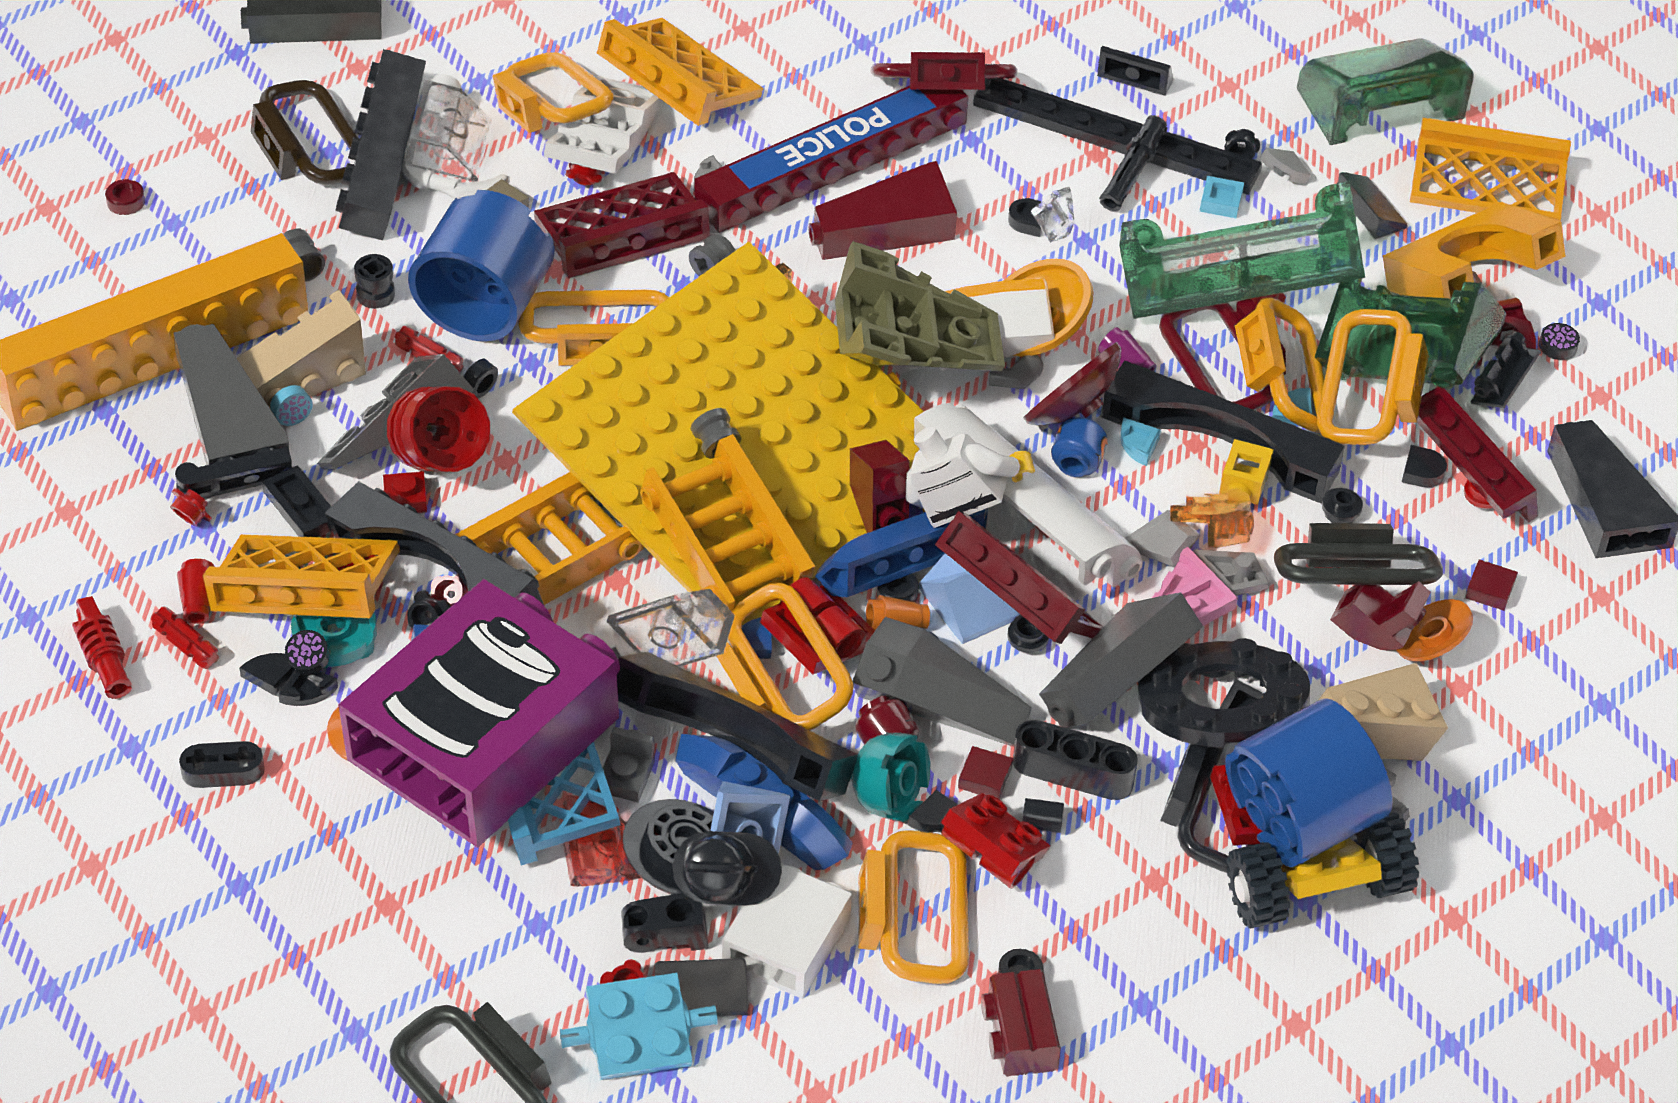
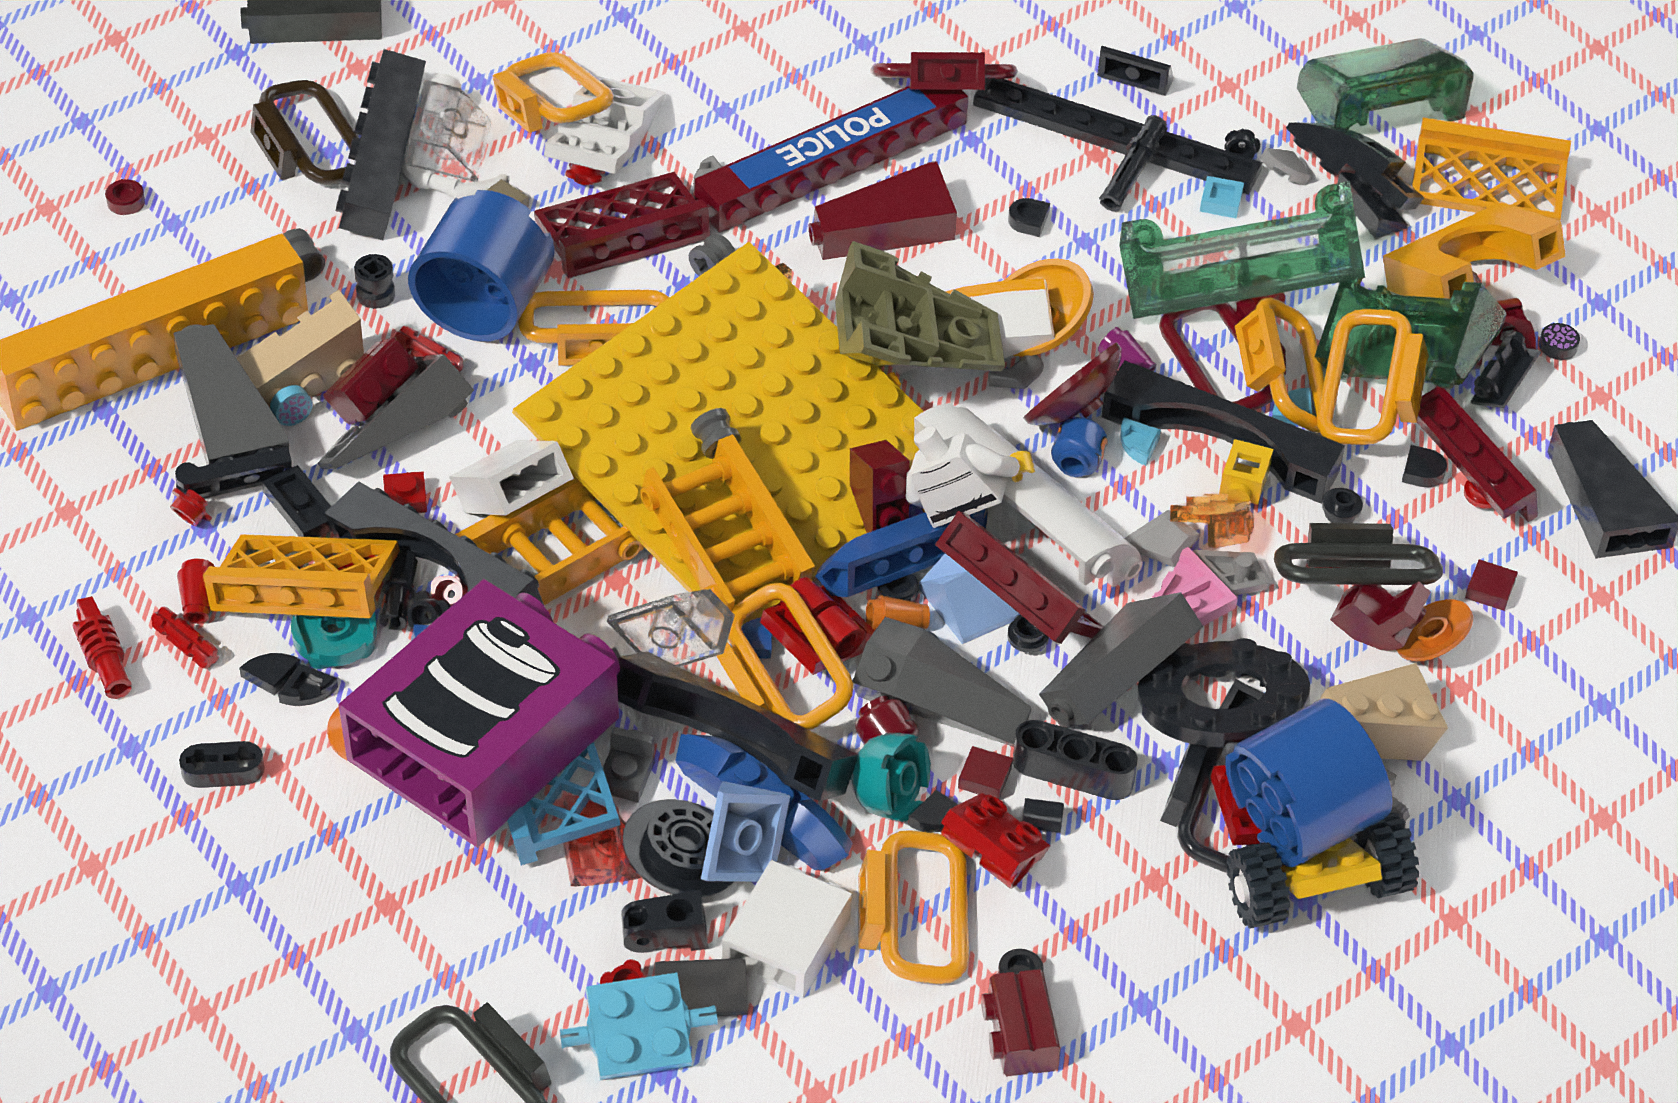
(307, 652): black tile -> none
(370, 380): none -> dark red brick
(399, 590): none -> black axle
(459, 424): red wheel -> none
(481, 376): black tile -> none
(511, 477): none -> white brick
(661, 73): light orange fence -> none
(727, 868): black piece -> none
(1056, 214): clear slope -> none
(1357, 154): none -> black slope

